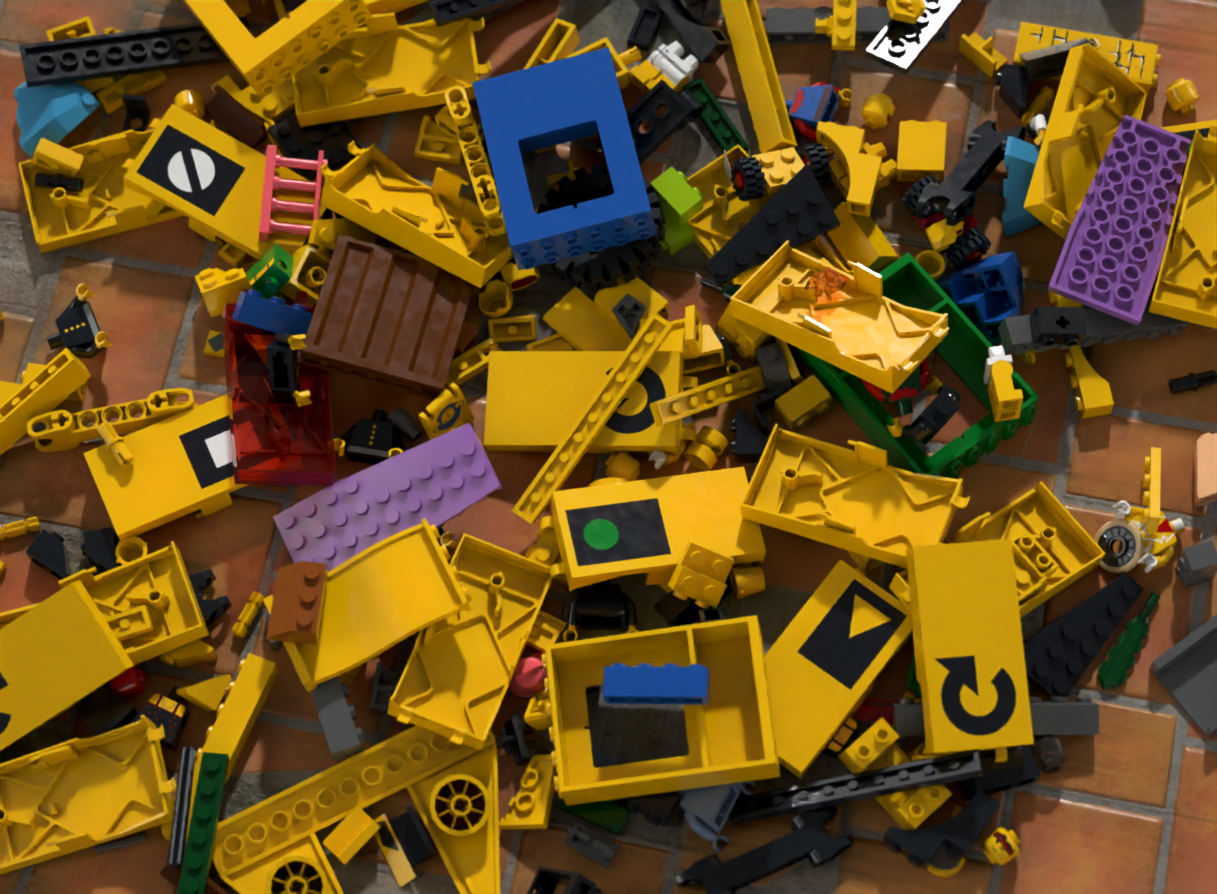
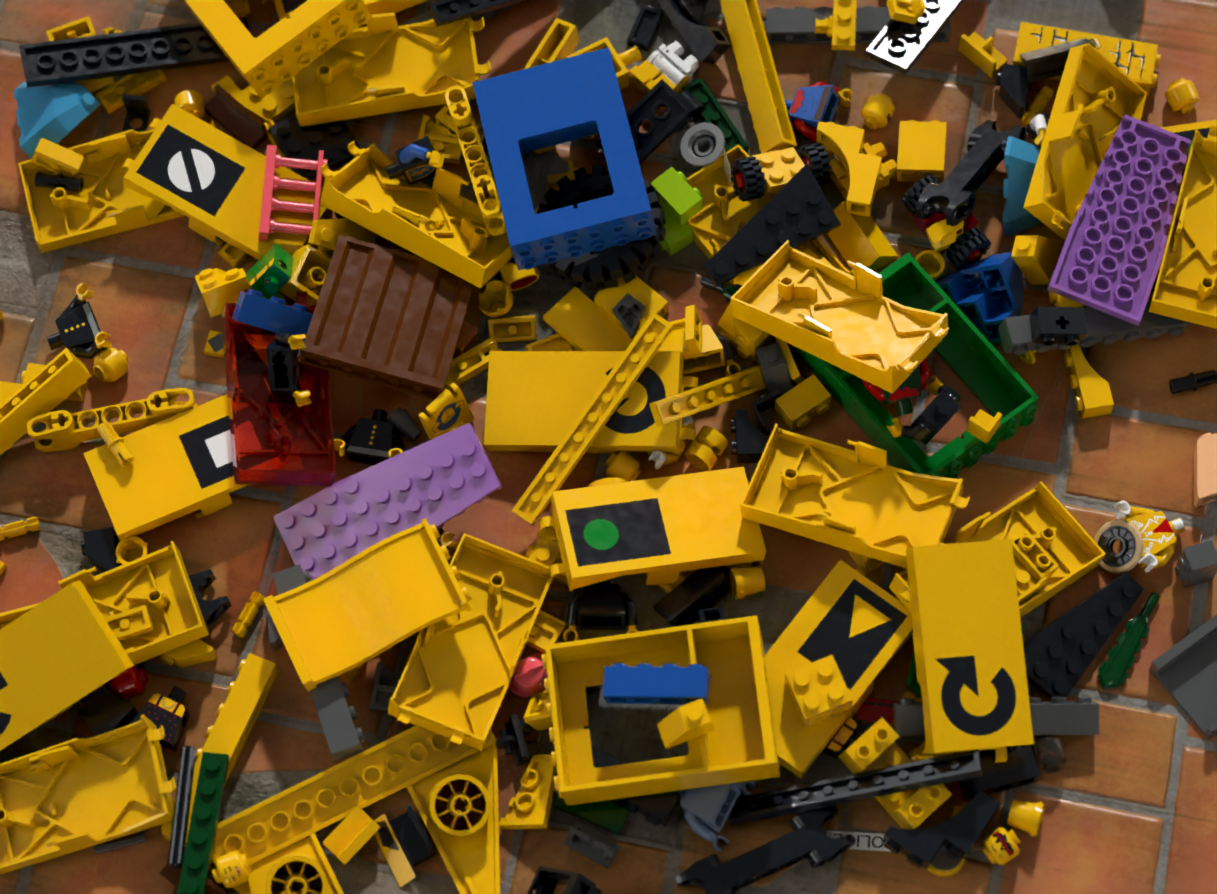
(50, 554): black slope -> none
(110, 365): none -> yellow head
(206, 693): yellow slope -> none
(231, 869): none -> yellow head
(298, 603): dark orange slope -> none
(416, 162): none -> torso
(685, 724): none -> yellow slope
(701, 575): yellow plate -> none
(702, 144): none -> light grey piece
(818, 691): none -> yellow brick
(826, 280): clear orange plate -> none
(862, 840): none -> white sticker
(983, 425): none -> yellow panel
(998, 372): yellow hips -> none
(1026, 816): none -> yellow piece
(1036, 257): none -> yellow slope
(1151, 497): yellow plate -> none

